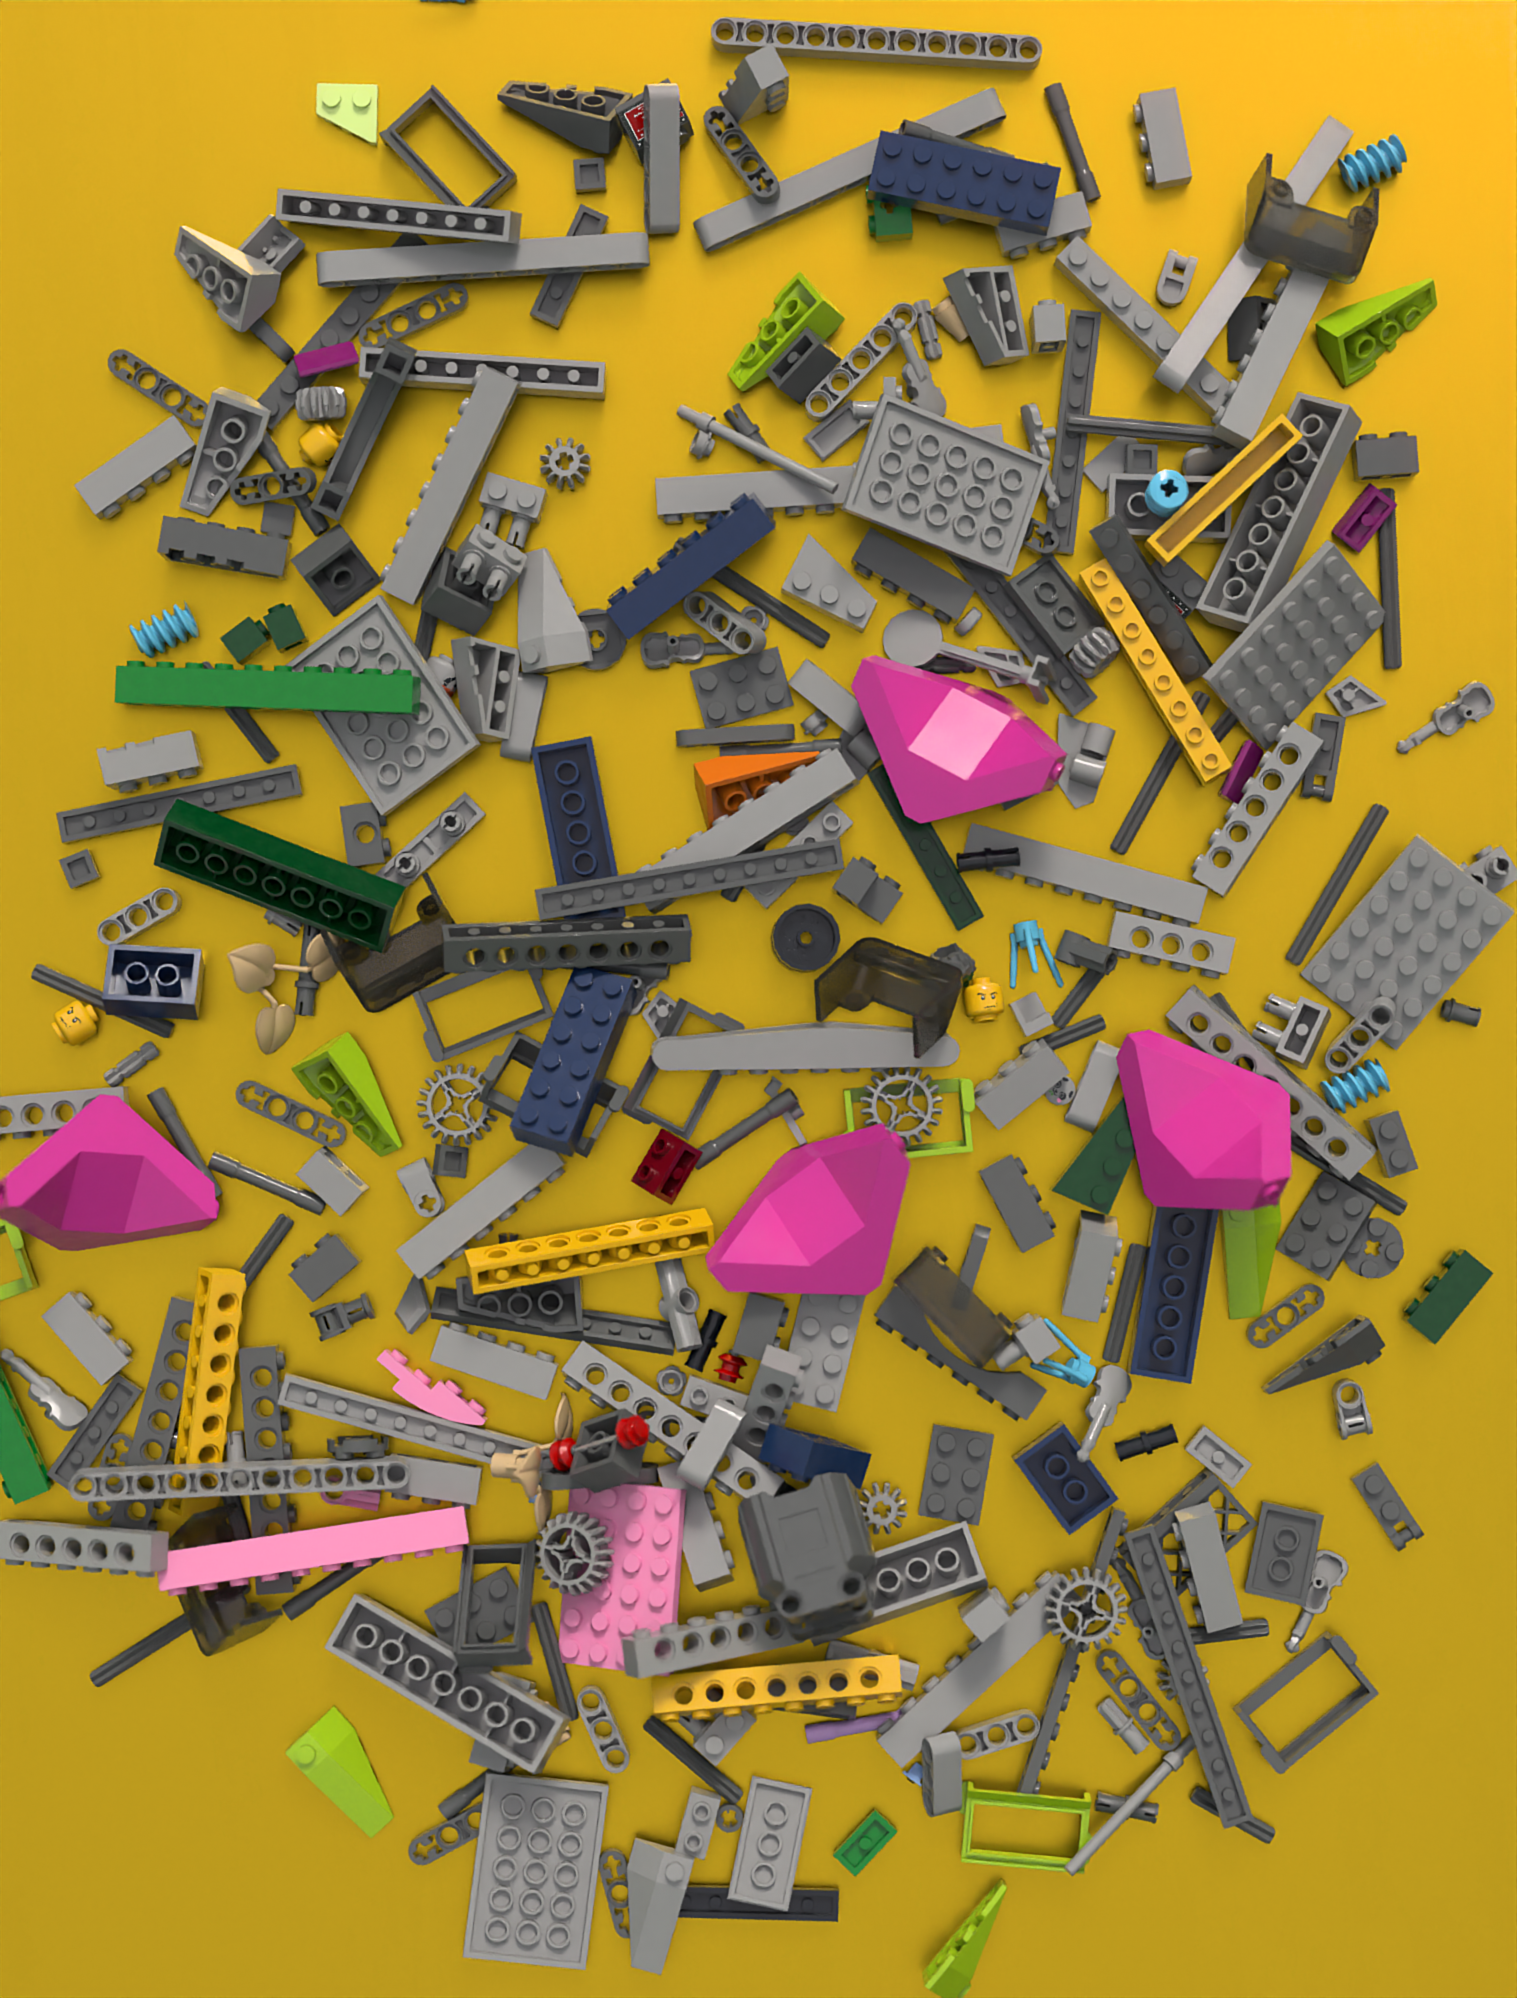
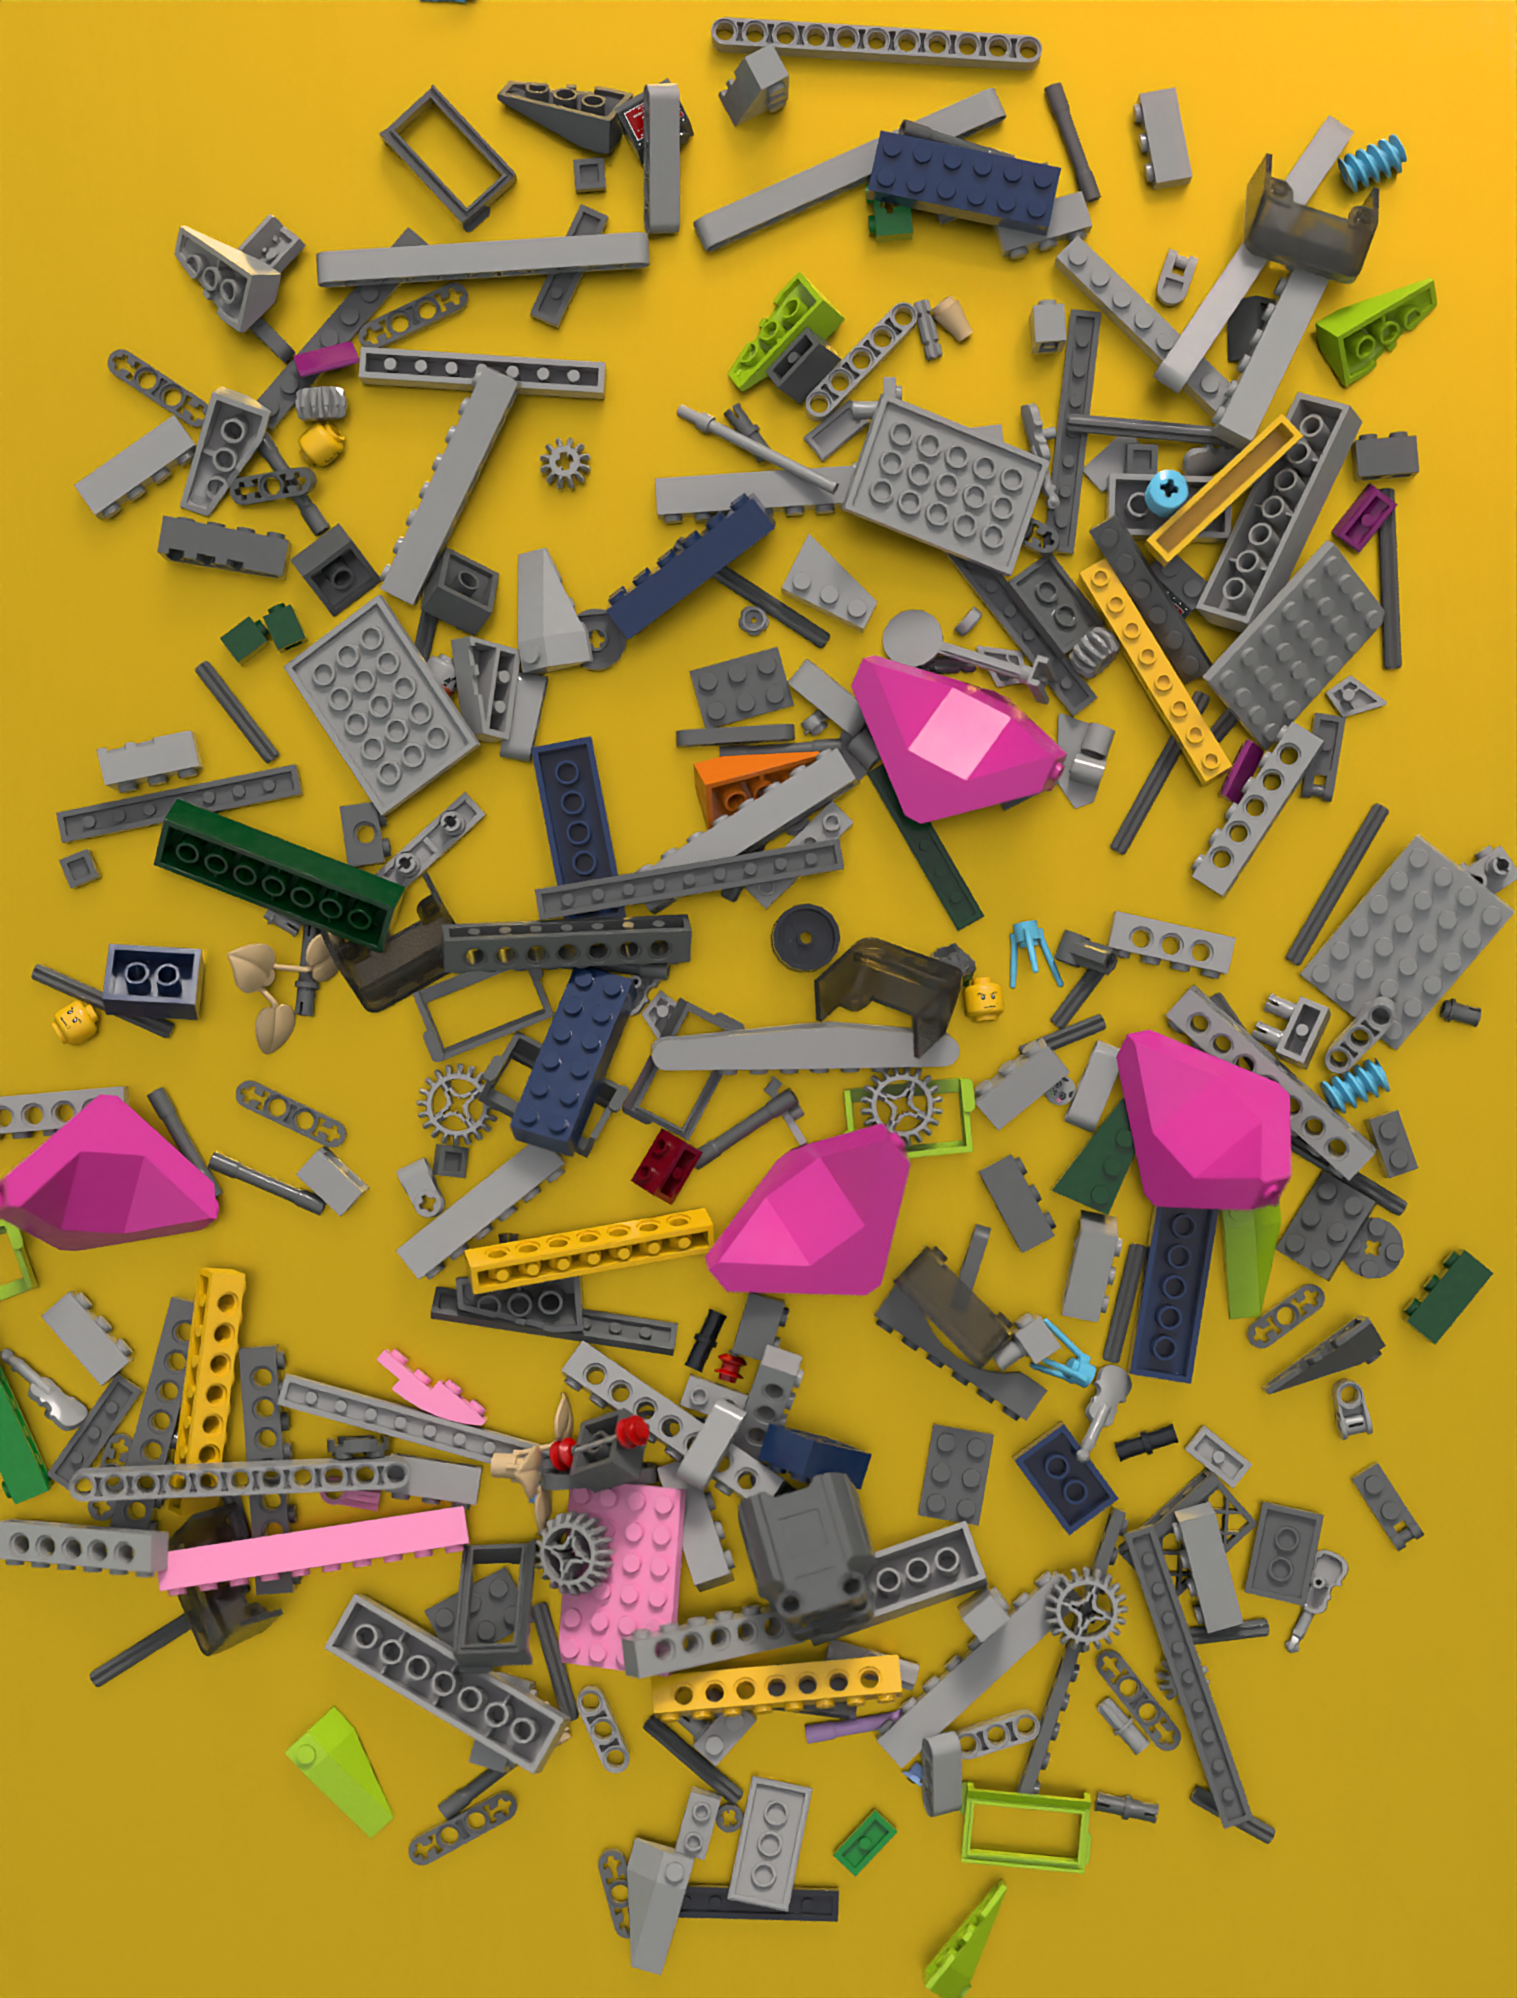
(131, 1064): light grey axle -> none
(154, 913): light grey beam -> none
(165, 630): medium azure piece -> none
(236, 1453): light grey pin -> none
(266, 1248): dark grey axle -> none
(268, 689): green brick -> none
(278, 518): dark grey tile -> none
(308, 1598): dark grey piece -> none
(324, 1267): dark grey brick -> none
(339, 1316): dark grey connector -> none
(346, 1082): lime wedge -> none
(350, 107): yellowish green wing -> none
(363, 428): dark grey arch -> none
(398, 216): light grey brick -> none
(413, 1306): light grey piece -> none
(489, 561): light grey brick -> none
(494, 1361): light grey brick -> none
(515, 498): light grey brick -> none
(535, 1870): light grey plate -> none
(661, 650): light grey piece -> none
(679, 1305): light grey piece -> none
(679, 1381): light grey plate -> none
(702, 444): light grey plate -> none
(712, 617): light grey beam -> none
(739, 156): dark grey beam -> none
(824, 1339): light grey brick -> none
(866, 890): dark grey brick -> none
(888, 1499): light grey gear -> none
(913, 576): dark grey brick -> none
(917, 375): light grey piece -> none
(988, 859): black pin -> none
(990, 312): light grey wedge -> none
(1030, 1014): light grey panel -> none
(1093, 877): light grey brick -> none
(1139, 1612): light grey piece -> none
(1171, 1762): light grey bar -> none
(1323, 1726): dark grey piece -> none
(1472, 703): light grey piece -> none

